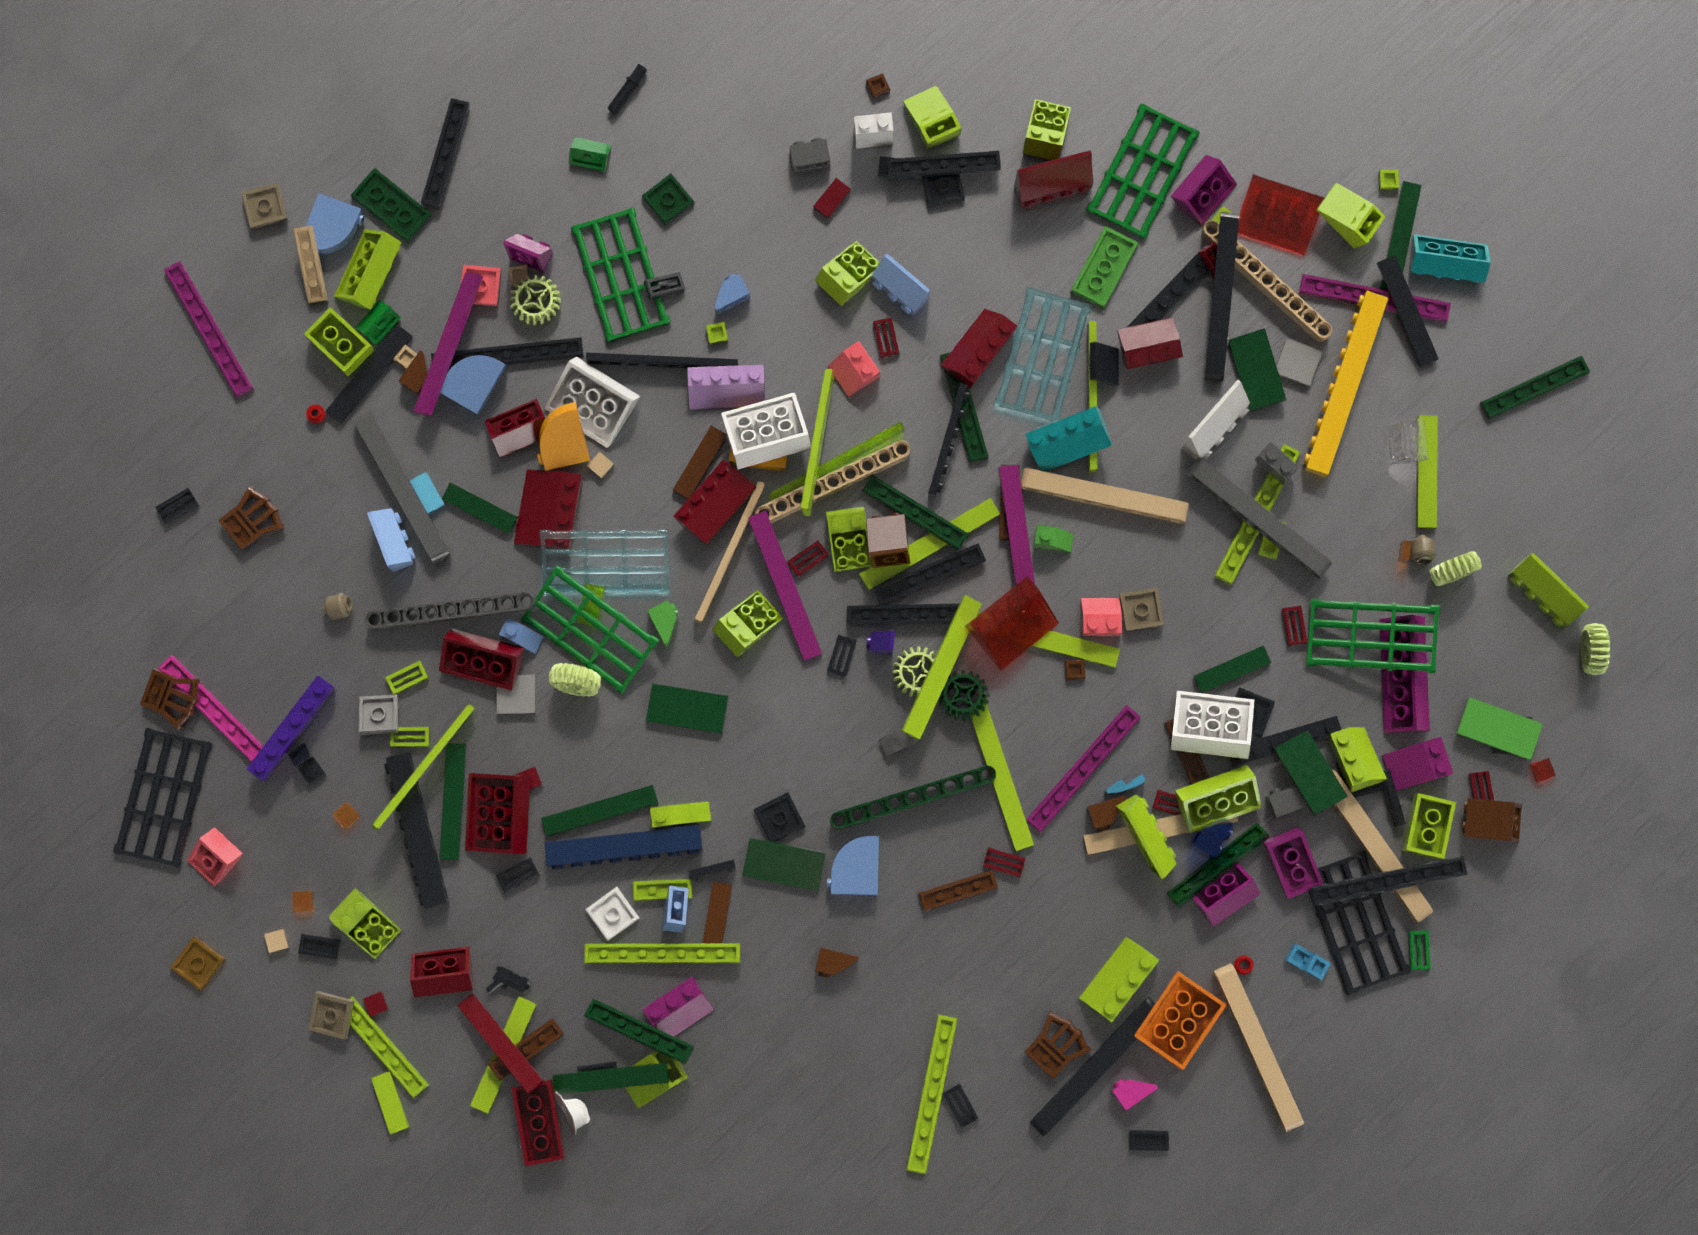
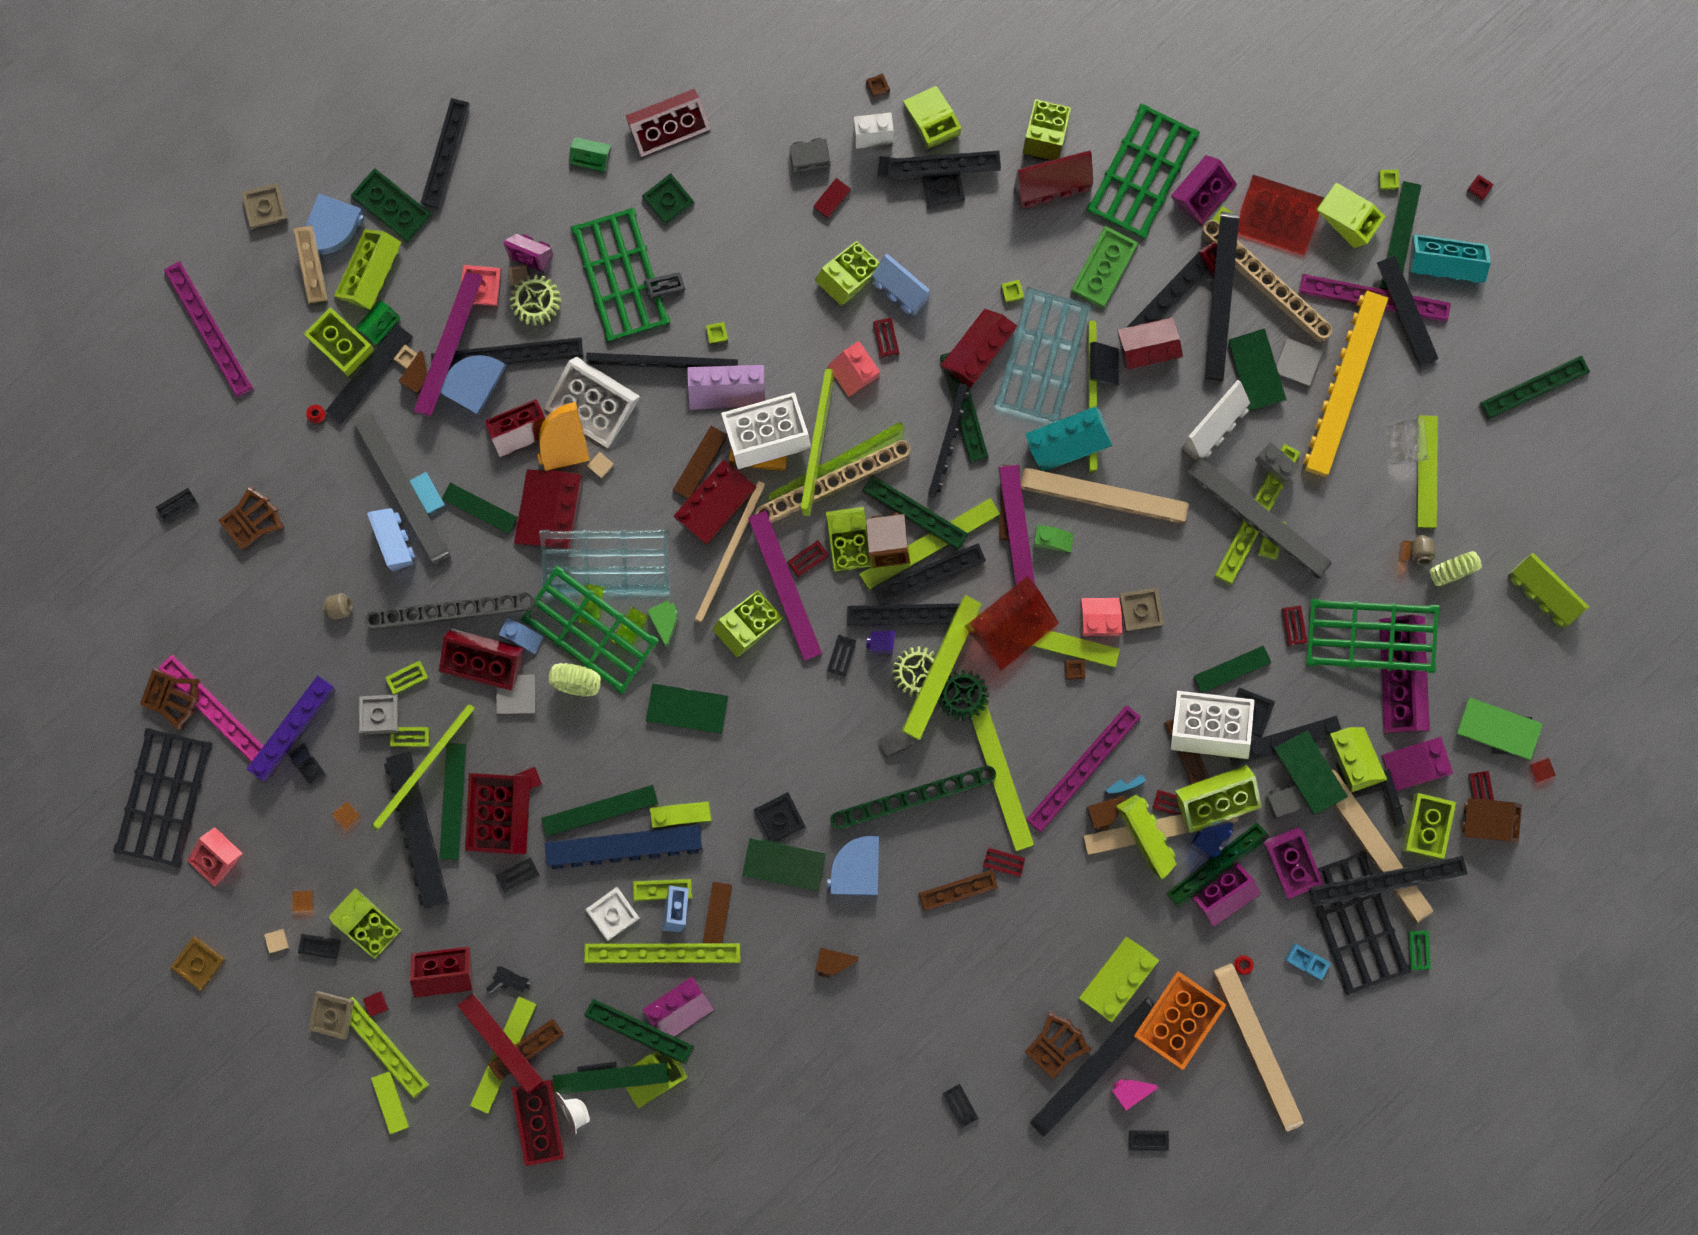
(627, 89): black axle -> none
(636, 617): none -> clear neon green slope
(667, 122): none -> dark red slope
(727, 865): black piece -> none
(731, 293): medium blue slope -> none
(931, 1094): lime tile -> none
(1012, 291): none -> lime tile
(1480, 187): none -> dark red tile
(1595, 649): yellowish green gear -> none

